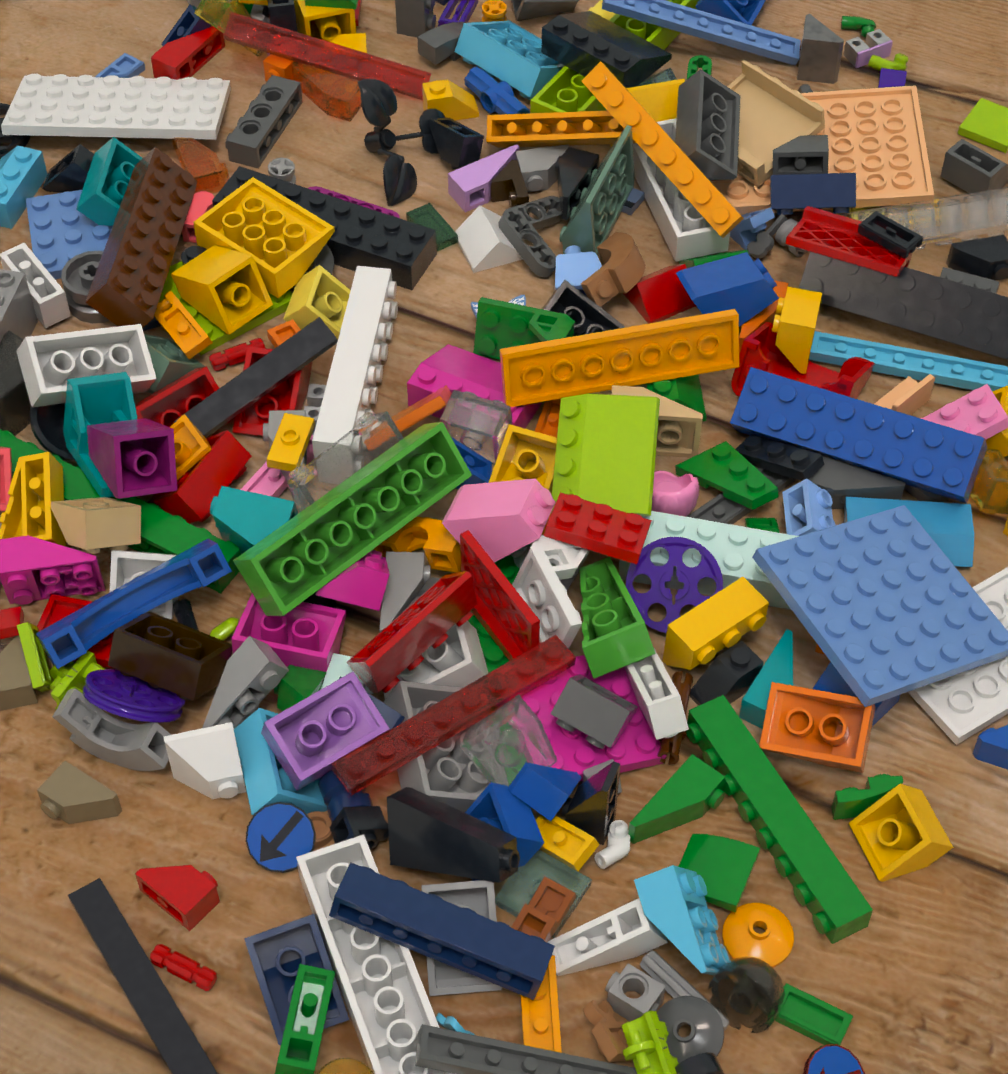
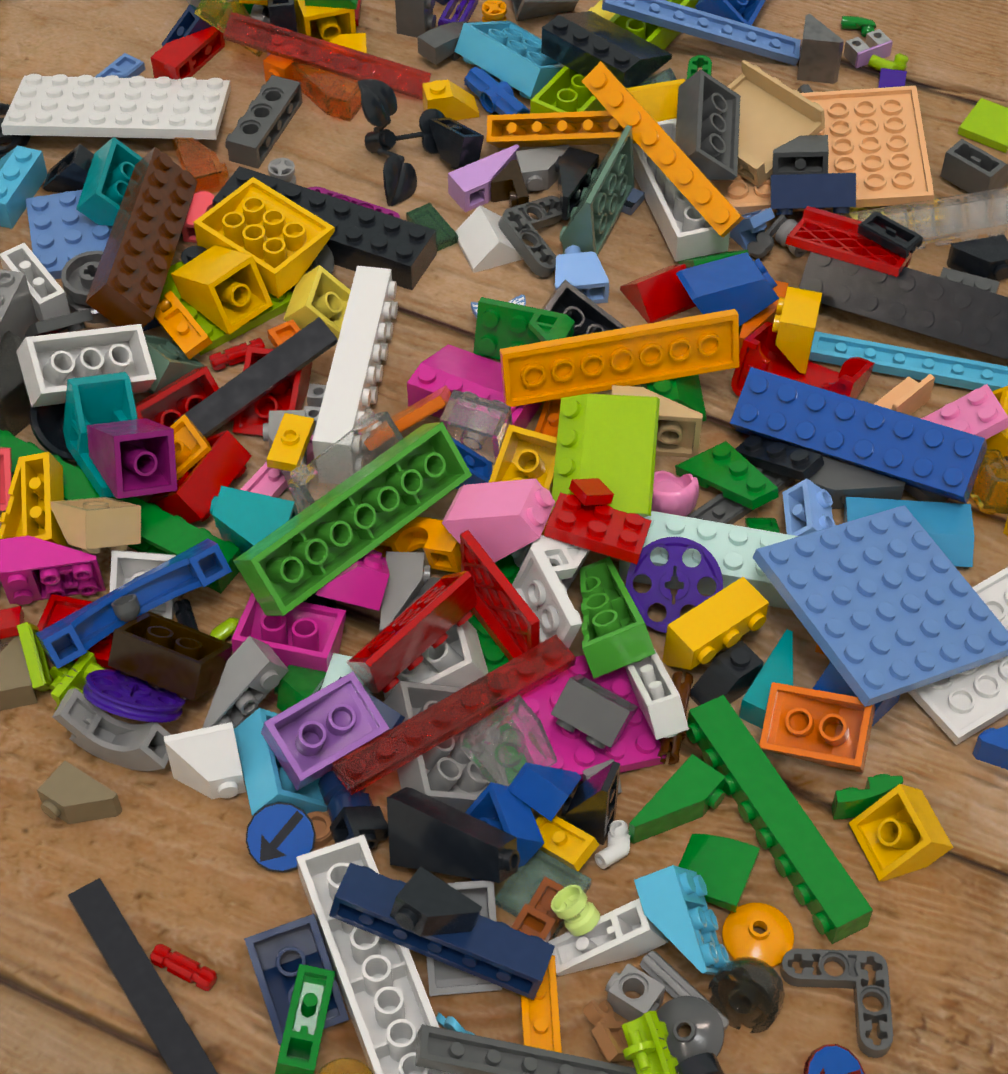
(71, 321): none -> dark grey plate
(126, 607): none -> dark grey hinge
(180, 892): red slope -> none
(433, 907): none -> black slope
(578, 913): none -> yellowish green wheel
(591, 491): none -> red tile
(620, 271): medium nougat arch -> none
(813, 1017): green tile -> none
(854, 978): none -> dark grey beam

